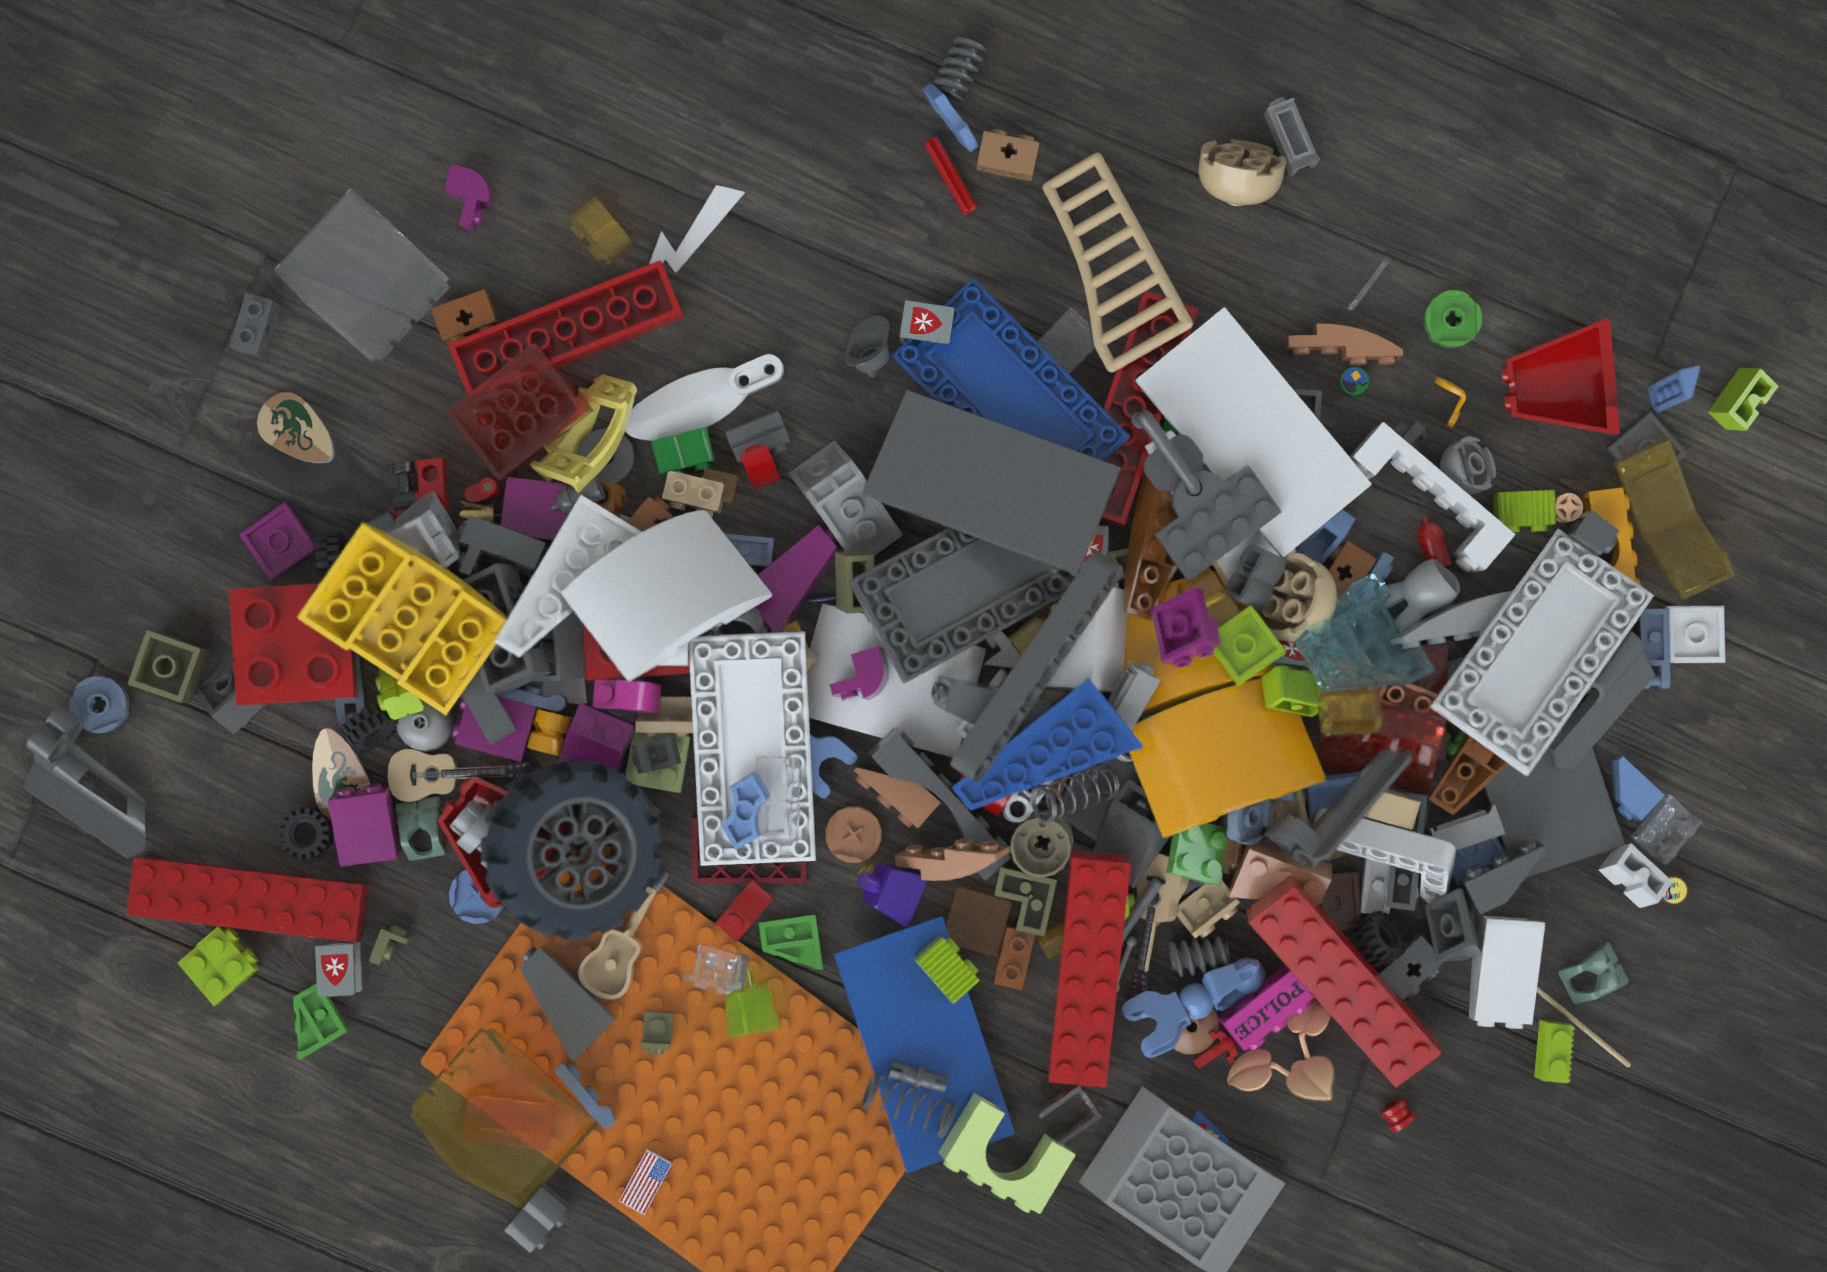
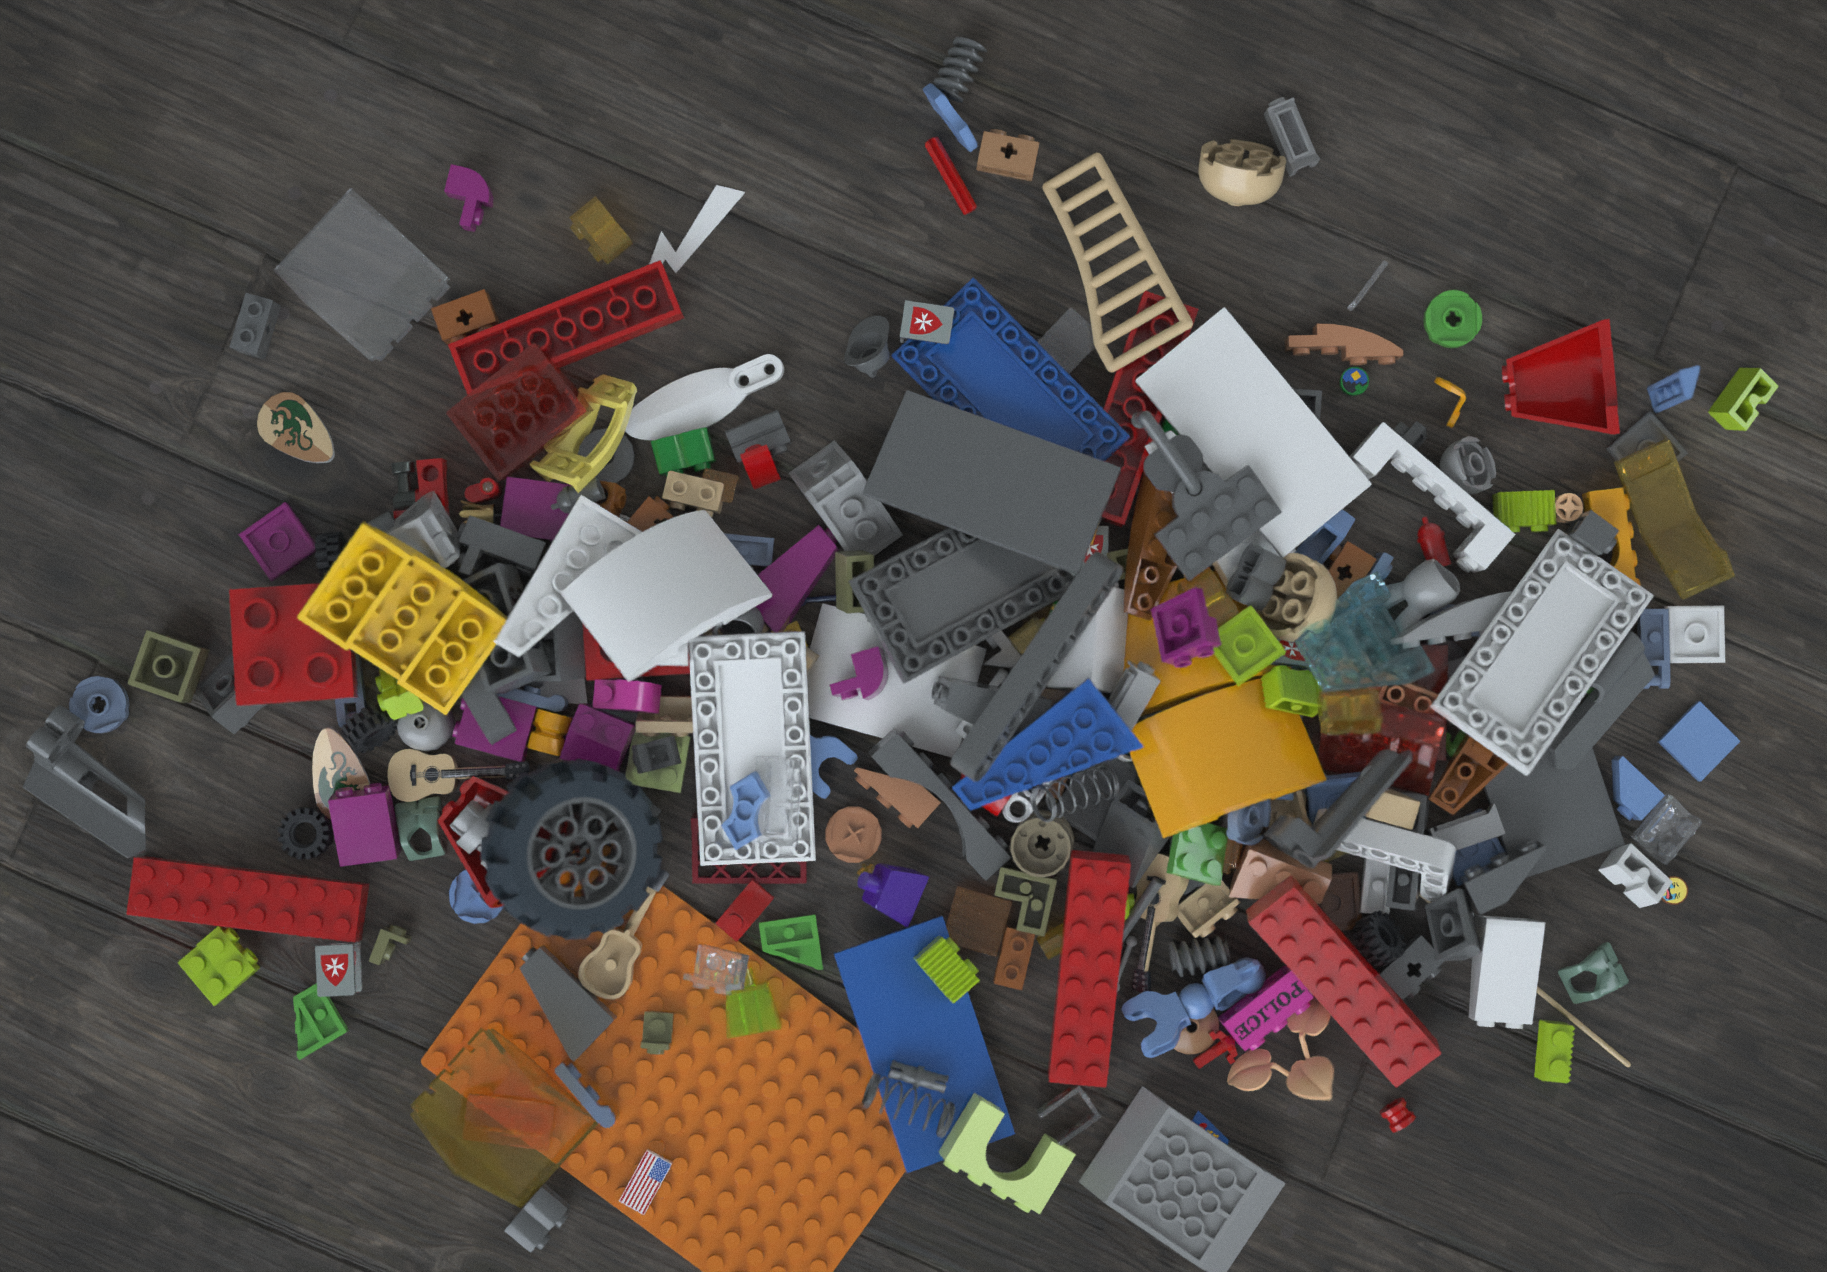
(951, 862): nougat slope -> none
(1698, 741): none -> medium blue tile

